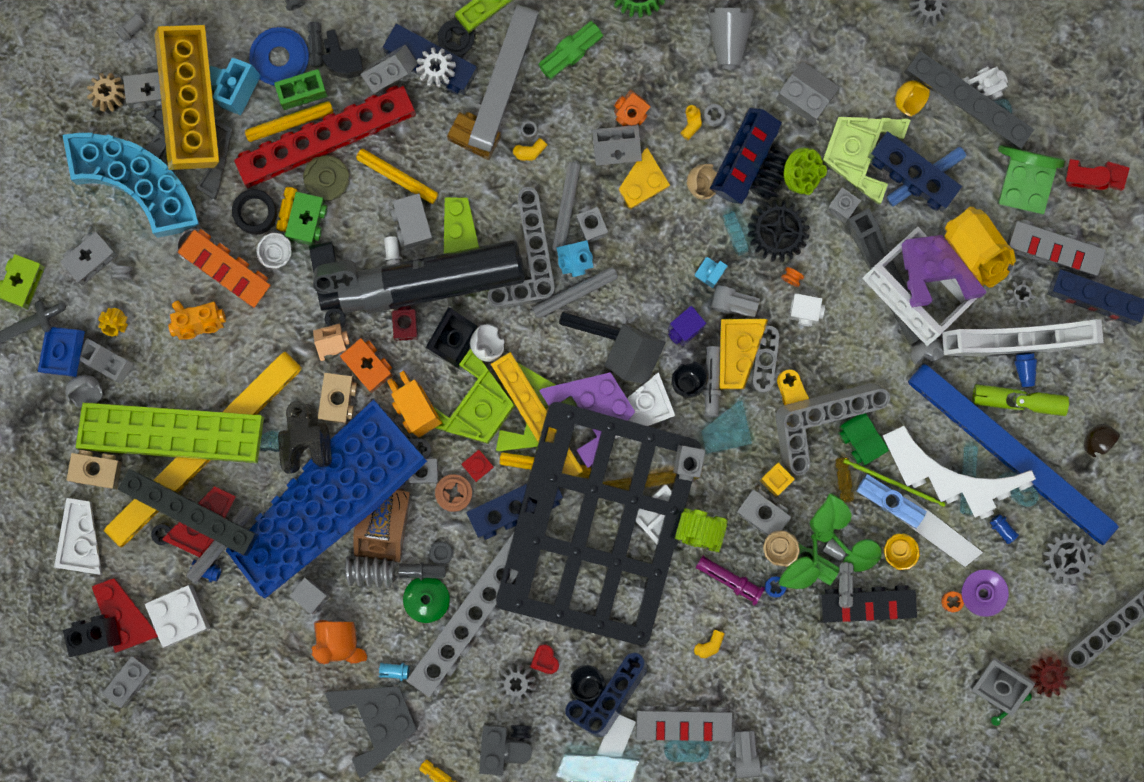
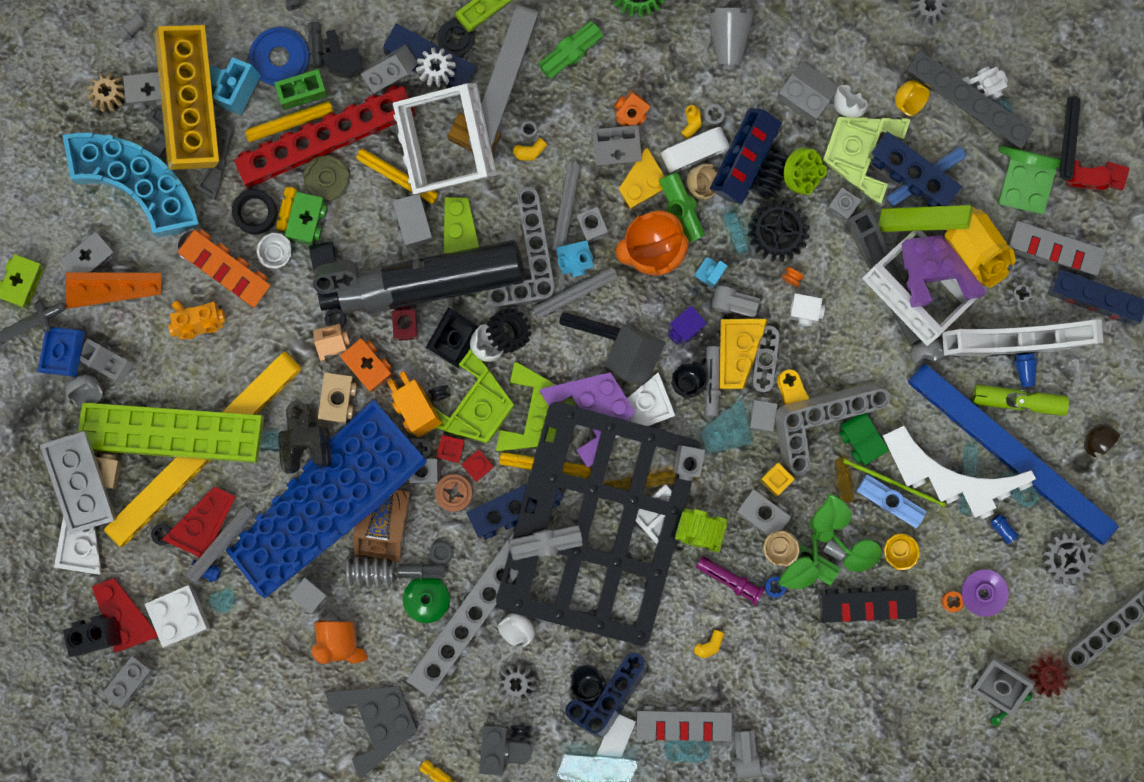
(77, 482): none -> light grey plate
(100, 288): none -> orange wing
(113, 322): yellow gear -> none
(188, 512): pearl dark grey brick -> none
(222, 602): none -> clear light blue piece
(392, 250): white pin -> none
(394, 671): medium azure pin -> none
(439, 393): none -> black bush
(450, 449): none -> red plate
(476, 128): none -> white window
(516, 629): none -> white hair
(519, 327): none -> black tyre
(529, 405): yellow tile -> none
(544, 660): red tile -> none
(545, 542): none -> light grey piece
(653, 243): none -> orange piece
(682, 206): none -> bright green piece
(695, 150): none -> white beam
(763, 415): none -> light grey brick
(846, 585): light grey axle -> none
(848, 103): none -> white hair
(925, 218): none -> lime tile
(945, 537): white sticker -> none
(1070, 138): none -> black axle

